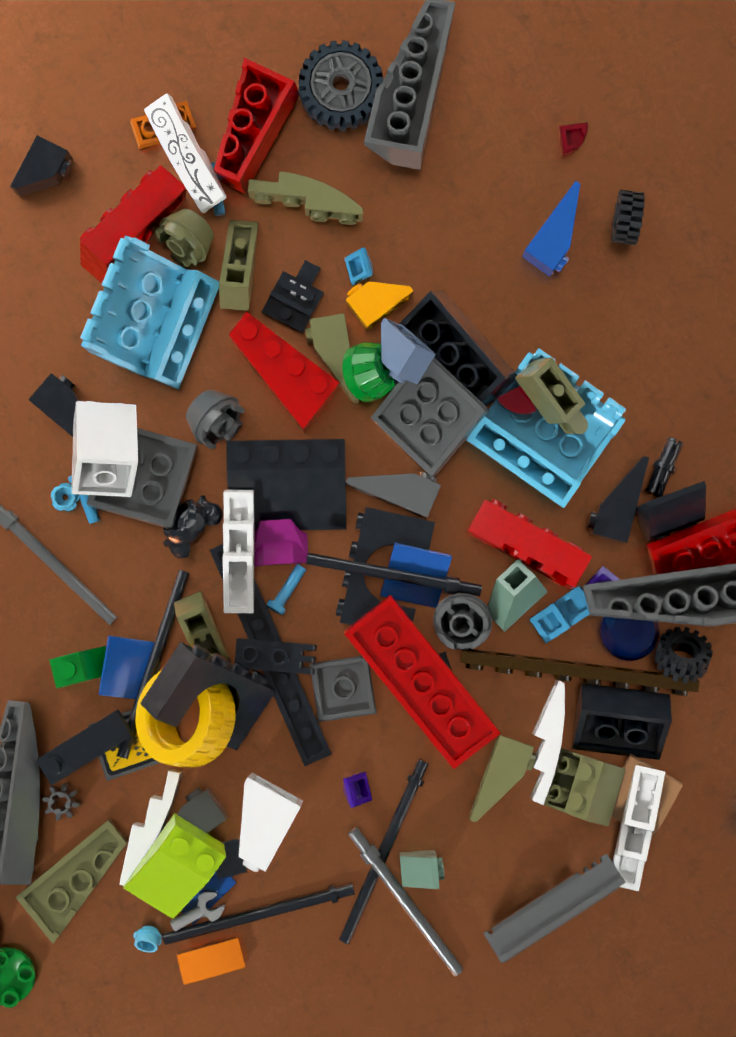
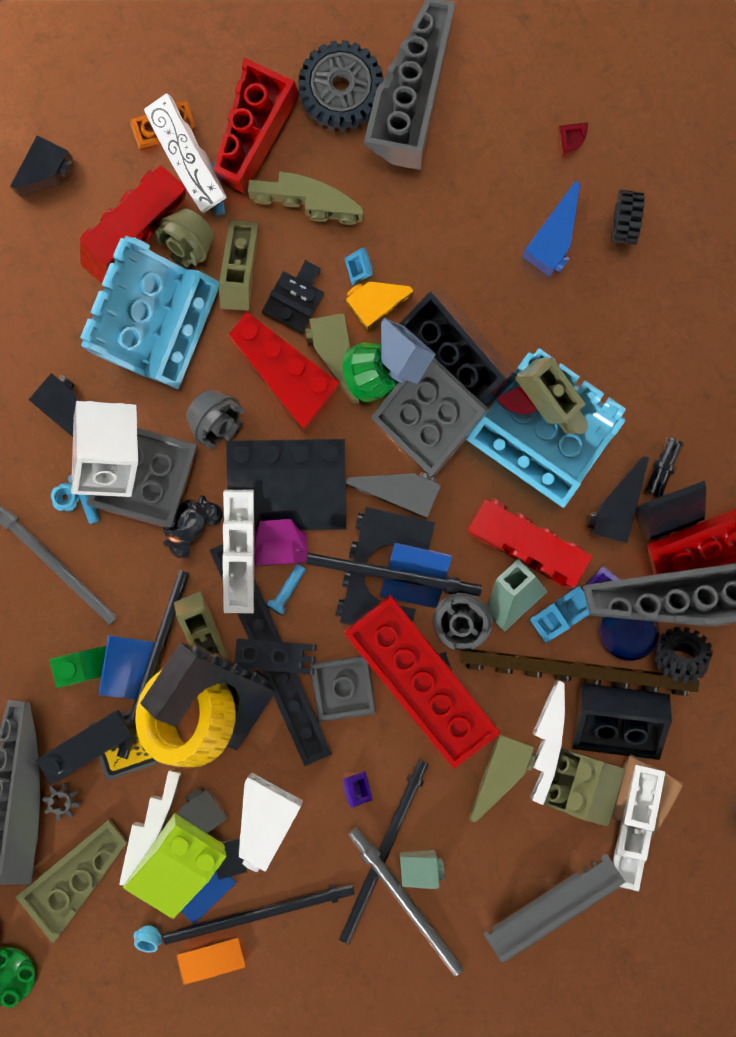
(200, 910): light grey bar -> none

